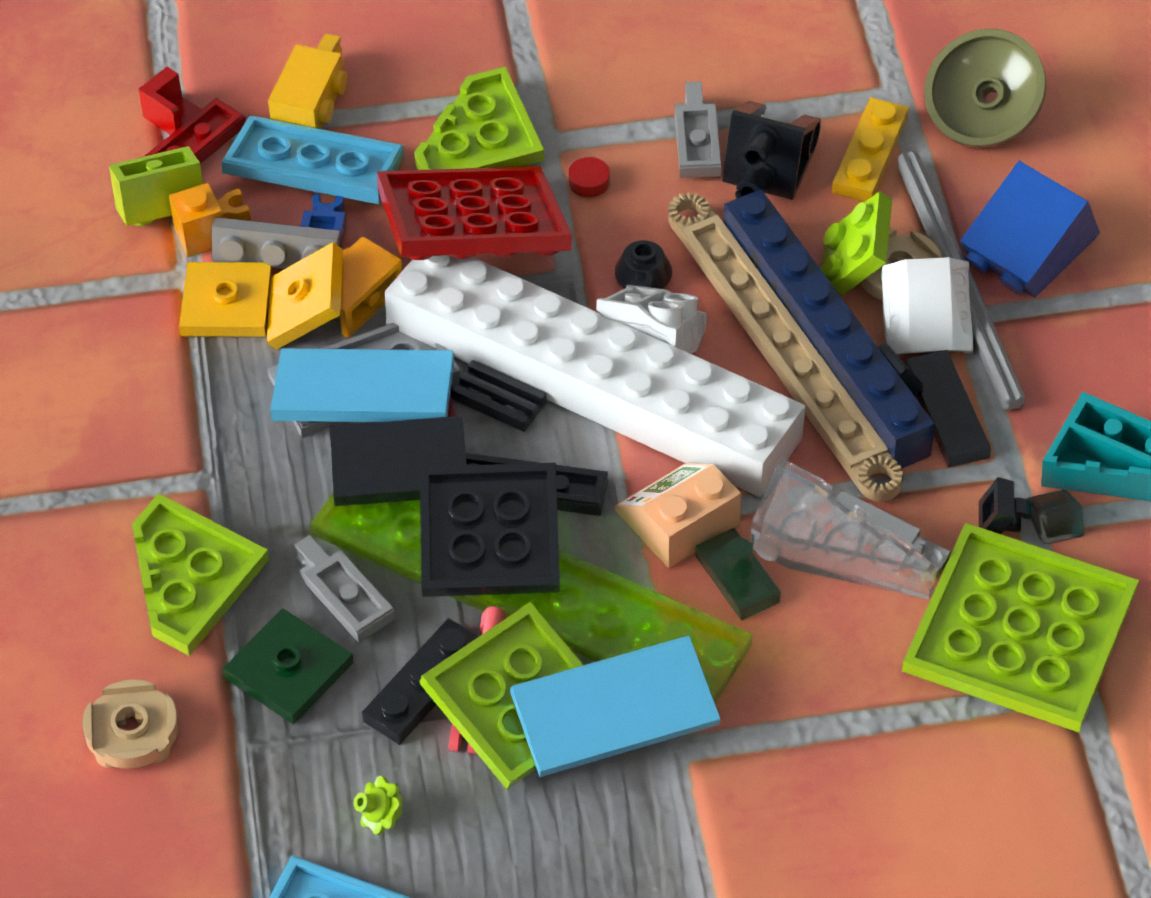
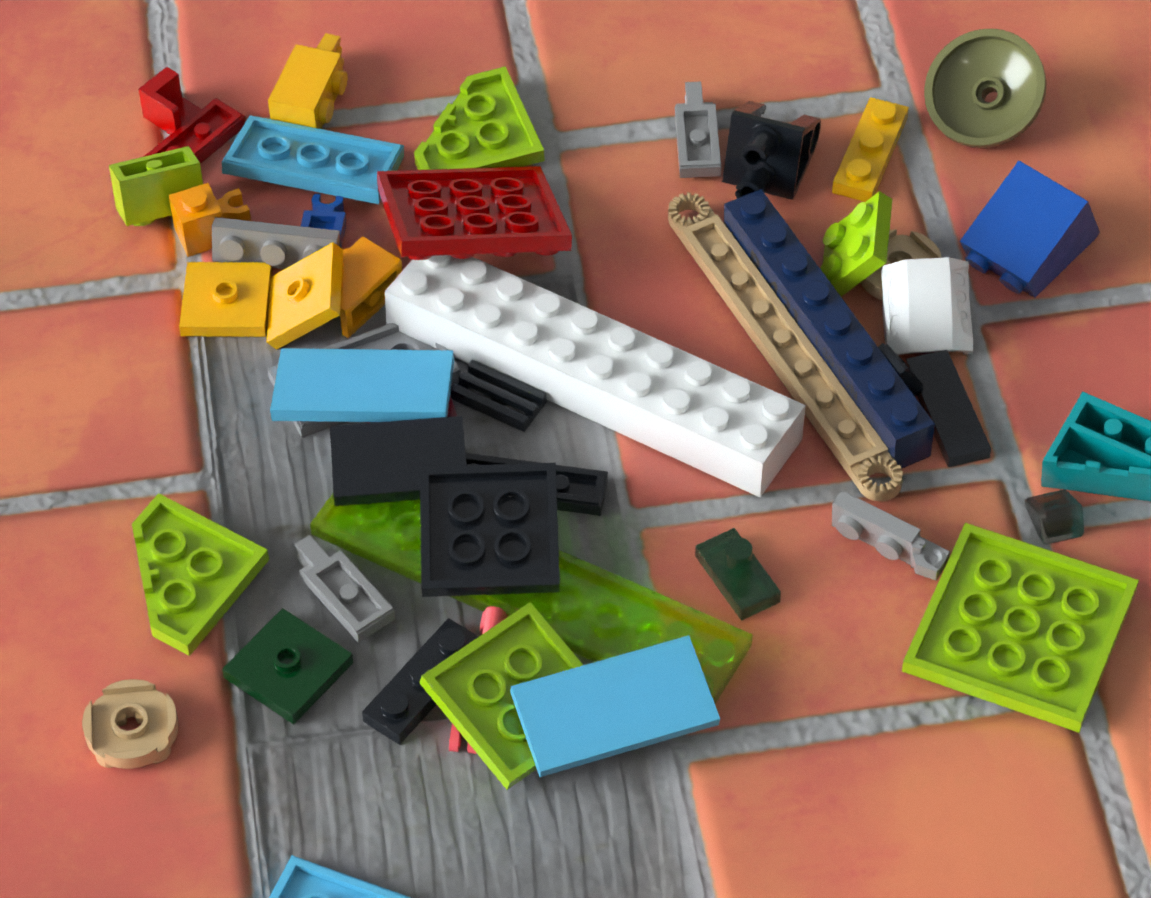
(379, 805): lime plant -> none
(589, 176): red tile -> none
(643, 265): black cone -> none
(658, 314): white slope -> none
(682, 510): light nougat slope -> none
(820, 536): clear wedge -> none
(984, 332): light grey axle -> none
(1001, 510): black tile -> none

